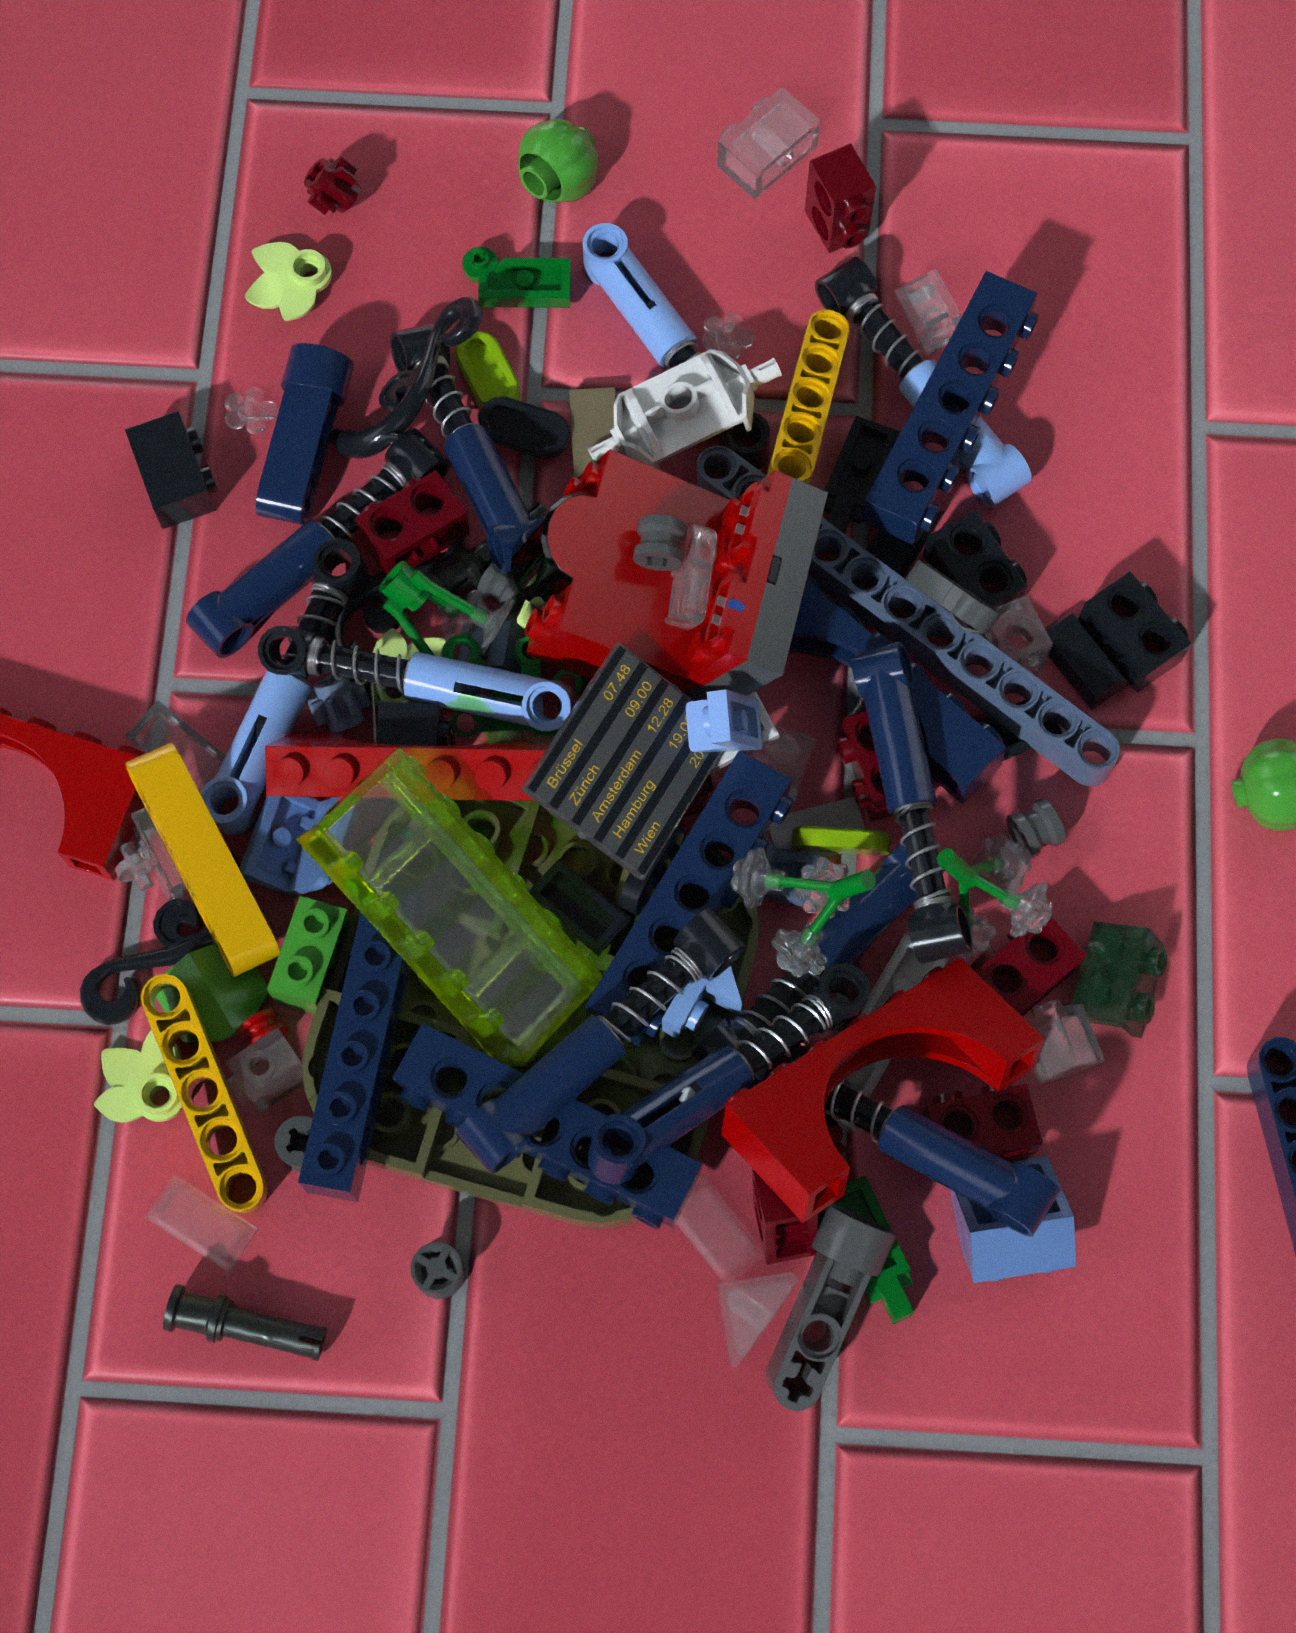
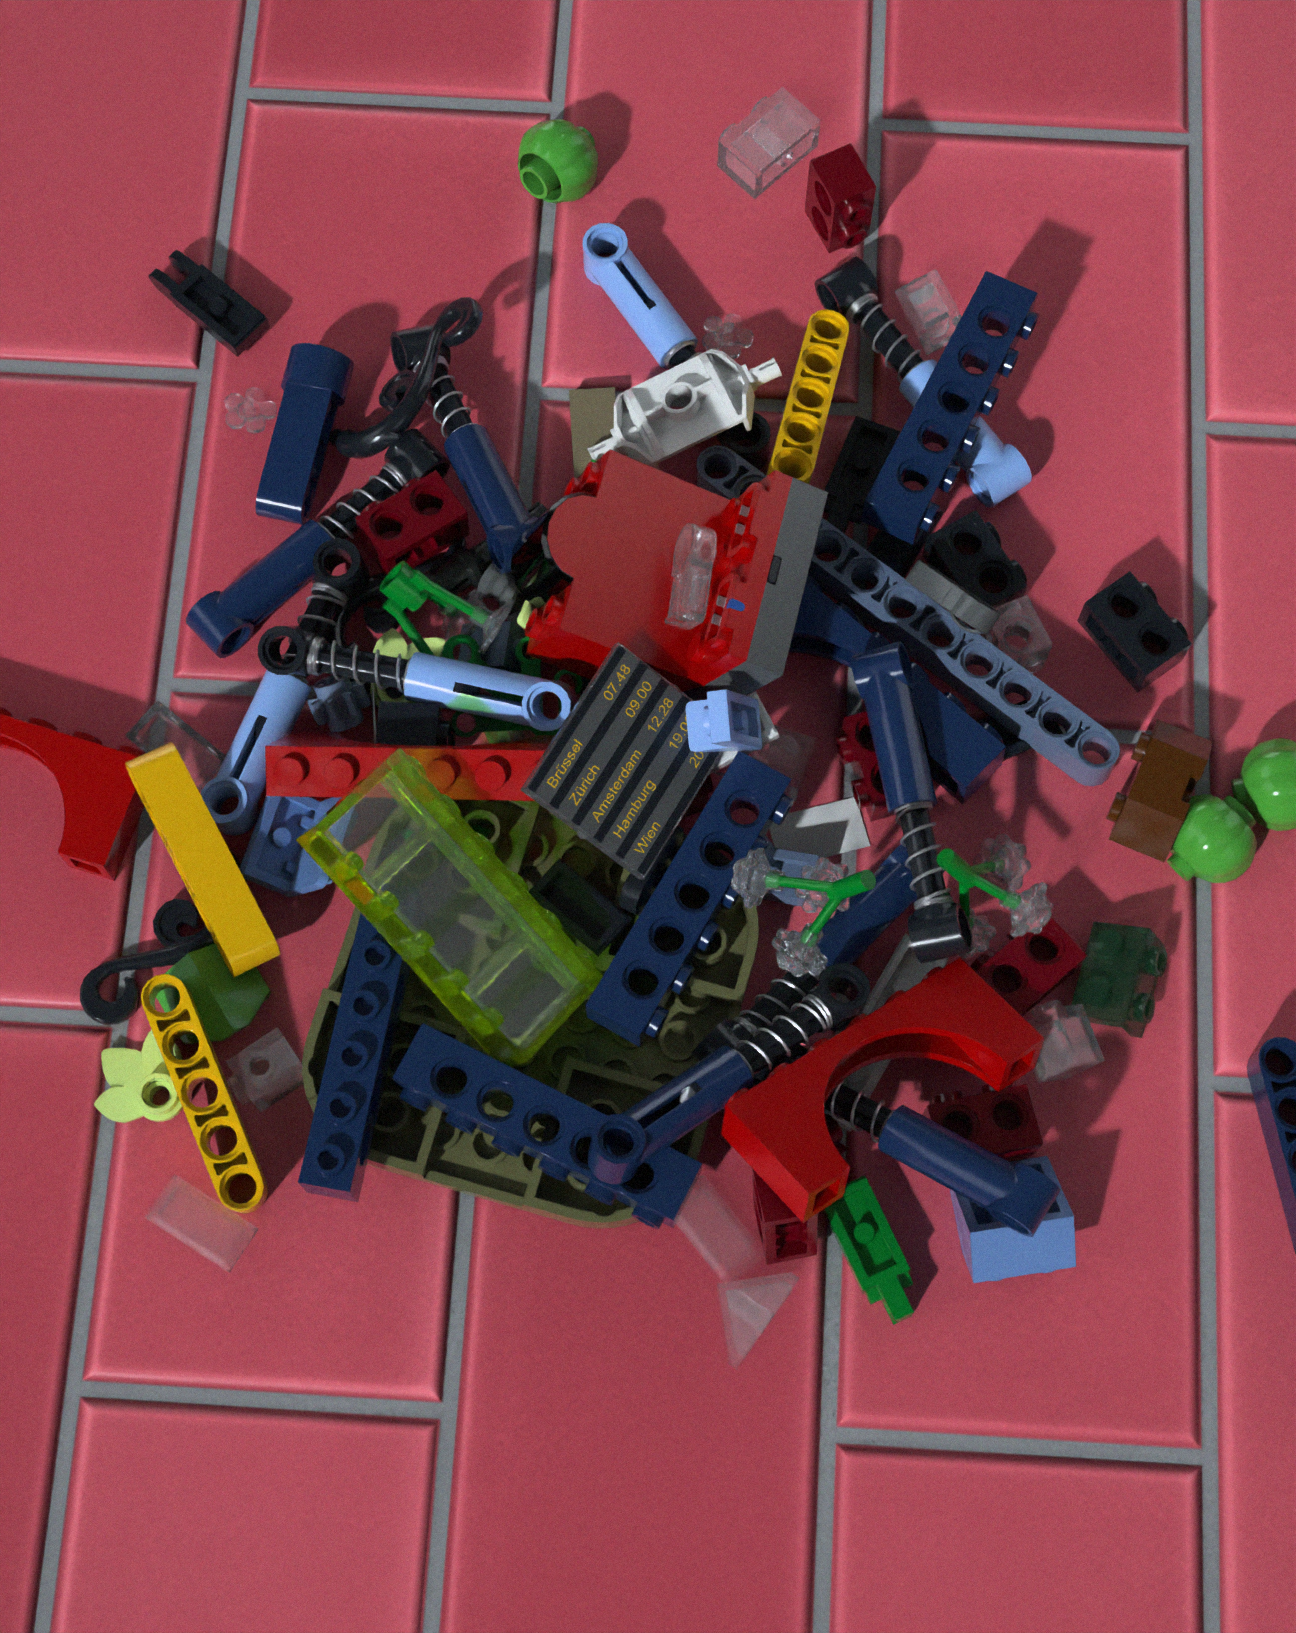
(152, 858): clear hips -> none
(170, 469): black brick -> none
(211, 304): none -> black hinge
(220, 1319): pearl dark grey pin -> none
(260, 1025): red bush -> none
(283, 279): yellowish green plate -> none
(287, 1133): dark grey wheel -> none
(308, 954): bright green brick -> none
(332, 185): dark red gear -> none
(430, 1265): dark grey wheel -> none
(486, 369): lime tile -> none
(506, 1124): dark blue piece -> none
(519, 280): green hinge -> none
(525, 427): black tile -> none
(660, 542): dark grey wheel -> none
(689, 1009): light blue slope -> none
(841, 840): lime tile -> none
(851, 1252): dark grey beam -> none
(1036, 828): dark grey wheel -> none
(1084, 661): black tile -> none
(1162, 785): none -> reddish brown brick
(1214, 840): none -> bright green plant

